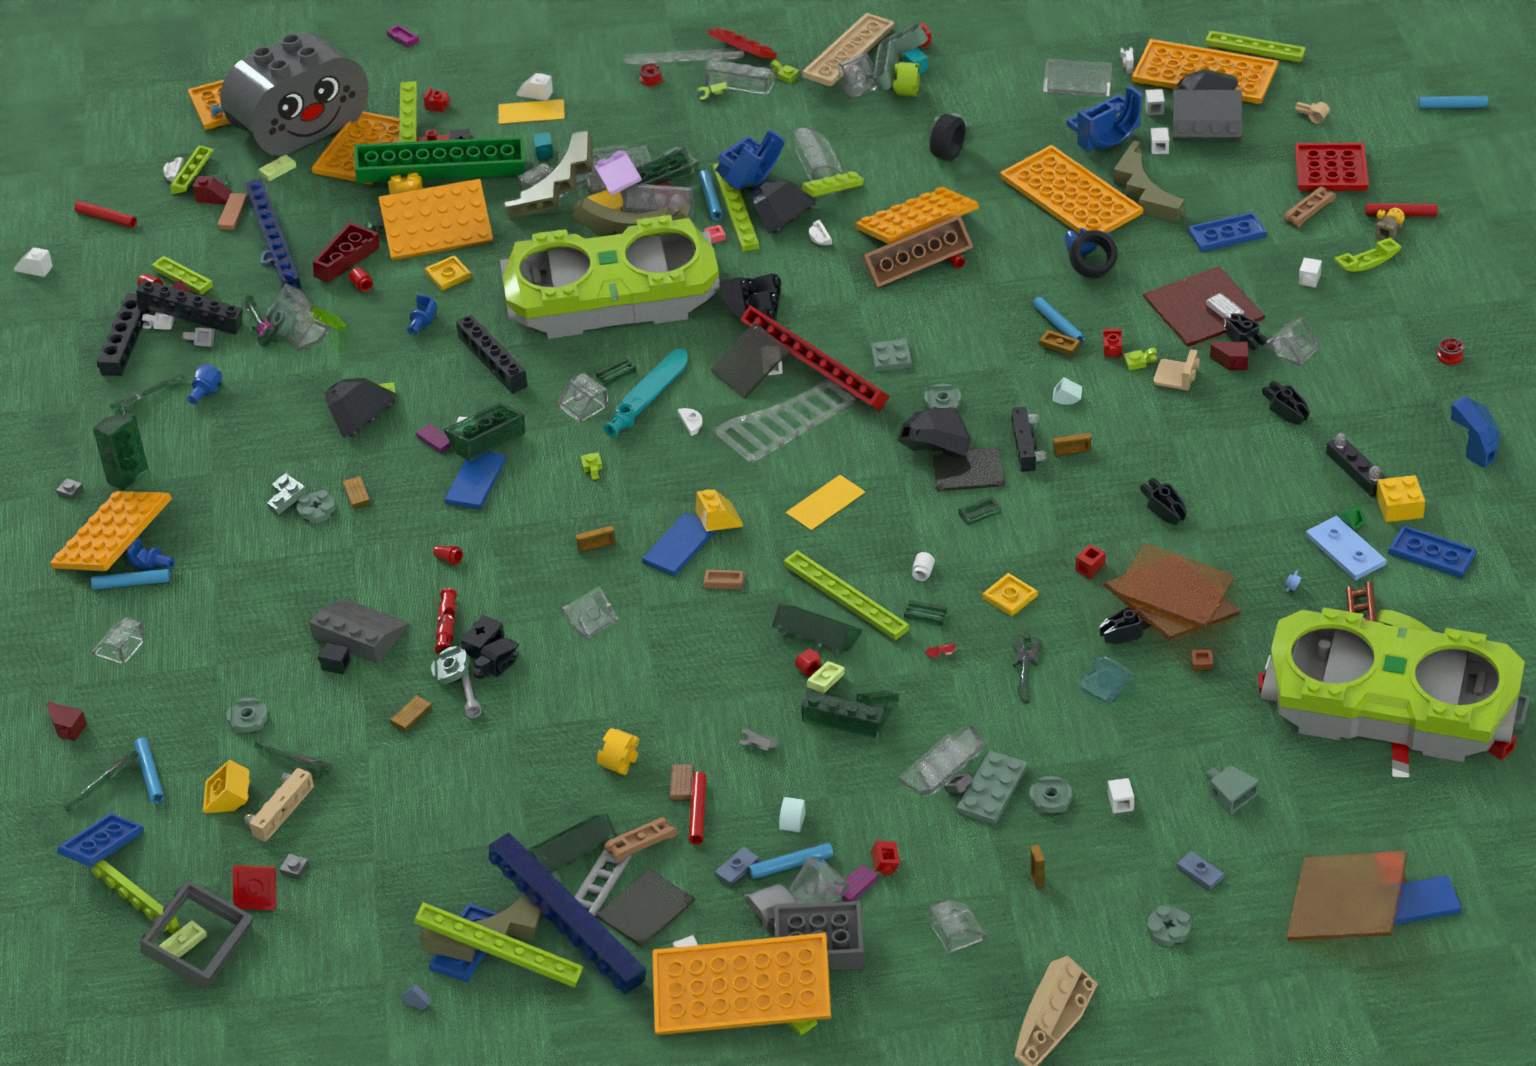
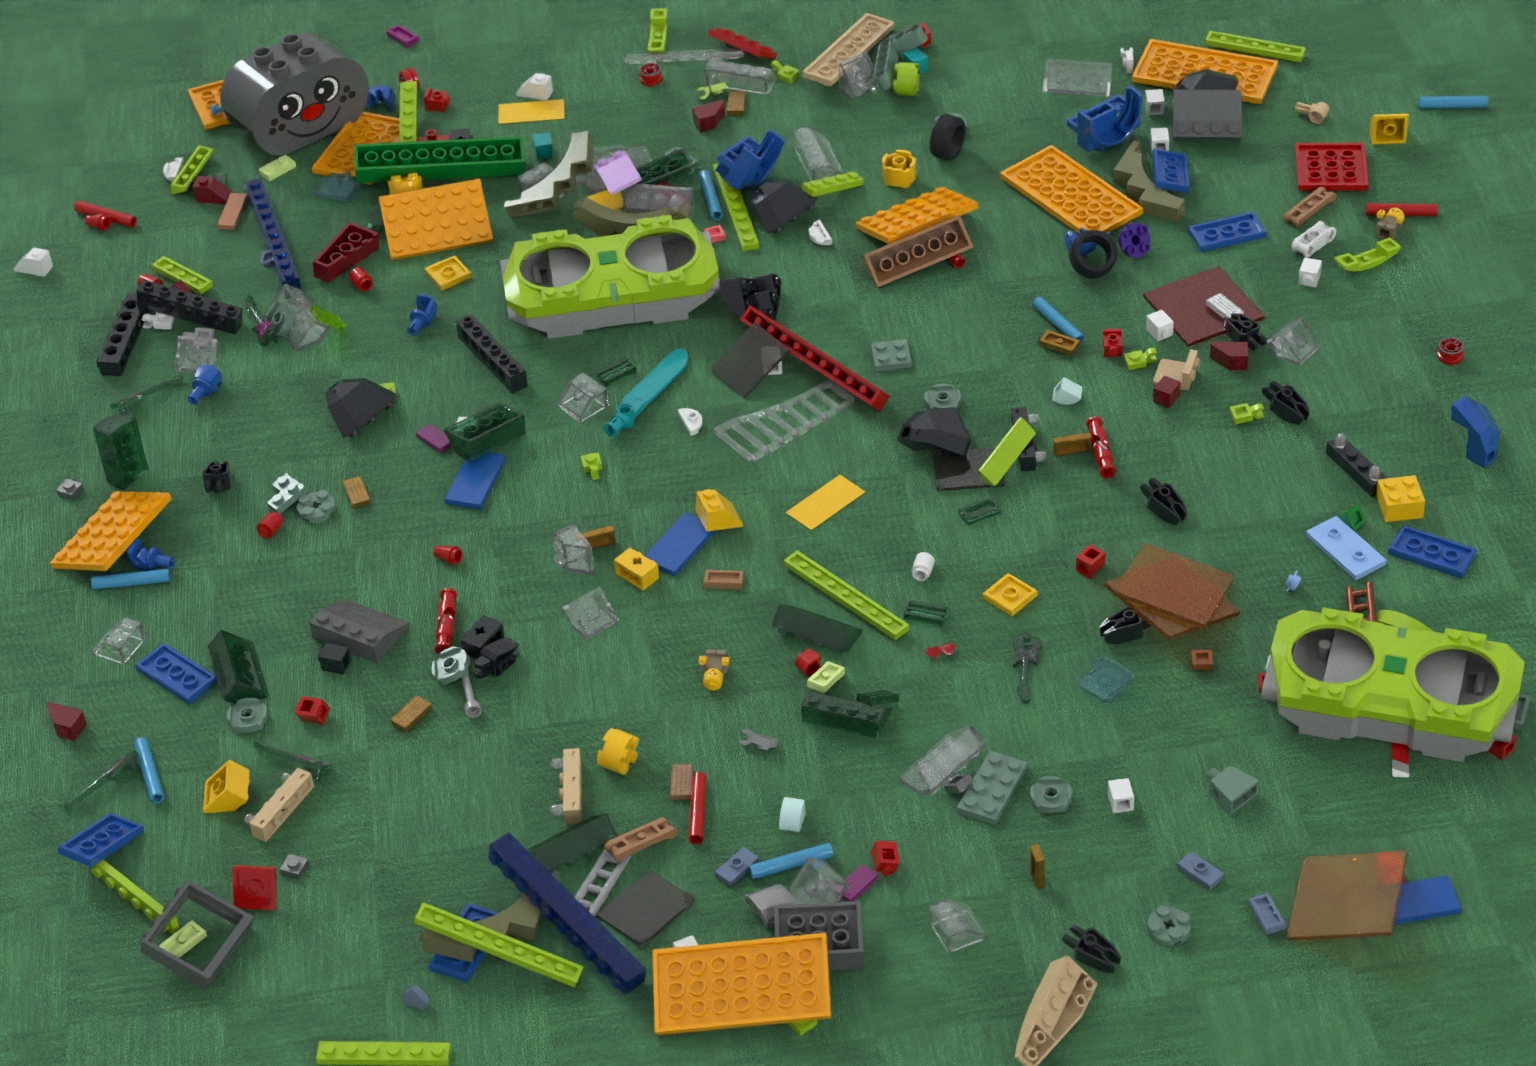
(99, 221): none -> red cone
(176, 673): none -> blue tile
(195, 352): none -> clear slope
(217, 477): none -> black hinge
(236, 668): none -> clear green slope
(269, 525): none -> red brick
(312, 710): none -> red brick
(338, 187): none -> clear light blue slope
(381, 93): none -> blue piece
(383, 1053): none -> lime plate
(408, 76): none -> red wheel
(572, 786): none -> tan piece
(573, 551): none -> clear slope
(636, 568): none -> yellow brick
(658, 31): none -> lime slope
(709, 115): none -> slope
(714, 667): none -> piece
(736, 103): none -> pearl gold tile
(899, 169): none -> yellow brick
(1006, 452): none -> lime slope
(1093, 949): none -> black hinge
(1101, 447): none -> red piece
(1135, 240): none -> dark purple plate
(1159, 325): none -> white brick
(1166, 391): none -> dark red brick
(1170, 170): none -> blue tile
(1244, 413): none -> lime plate
(1267, 913): none -> sand blue plate
(1313, 239): none -> white piece
(1388, 128): none -> yellow slope

